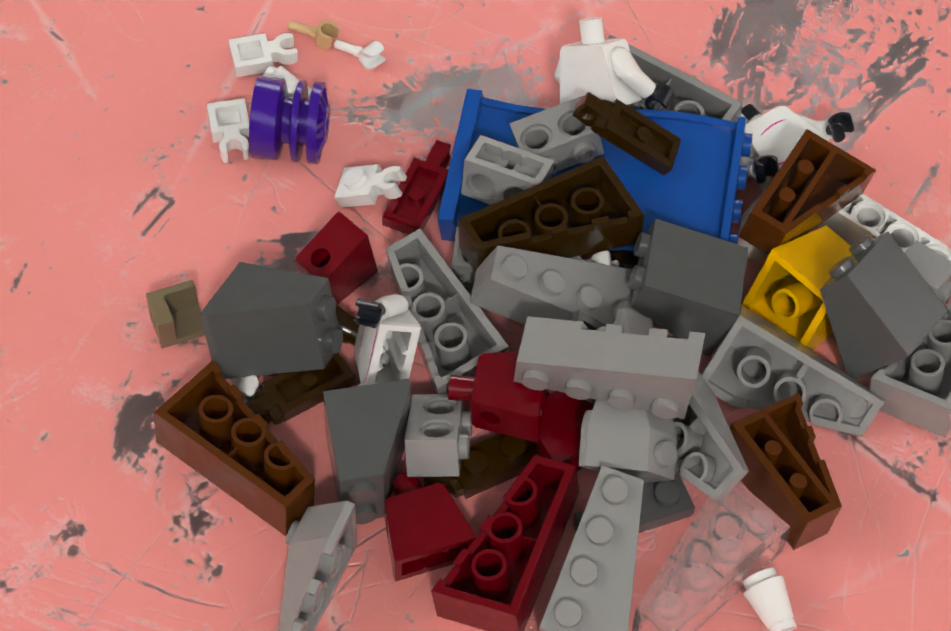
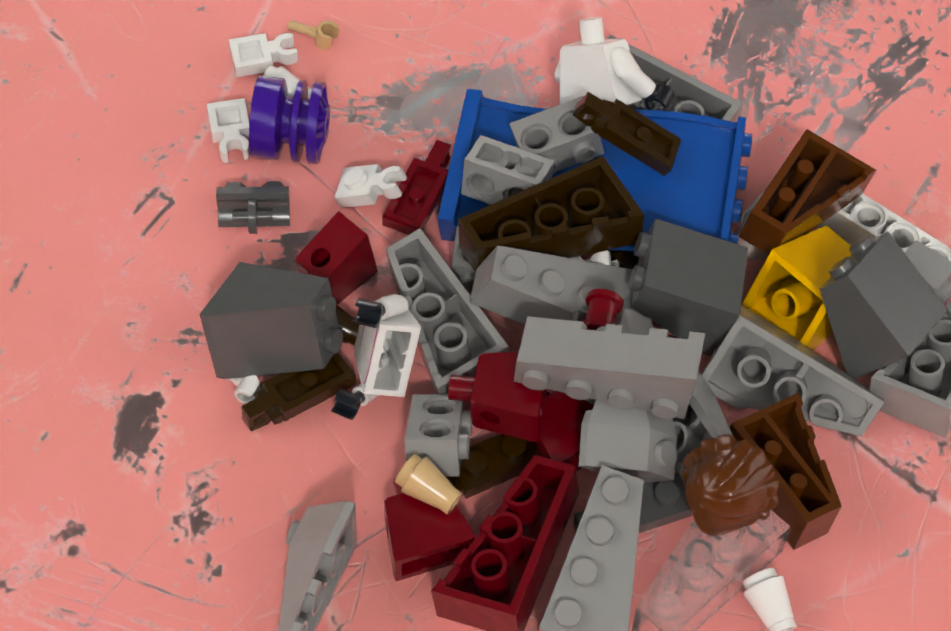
(175, 313): dark tan panel -> none
(232, 448): reddish brown wedge -> none
(253, 205): none -> dark grey hips
(366, 442): dark grey slope -> none
(368, 56): white hand -> none
(428, 484): none -> tan cone
(602, 308): none -> dark red bush
(728, 484): none -> reddish brown hair
(777, 135): white torso -> none

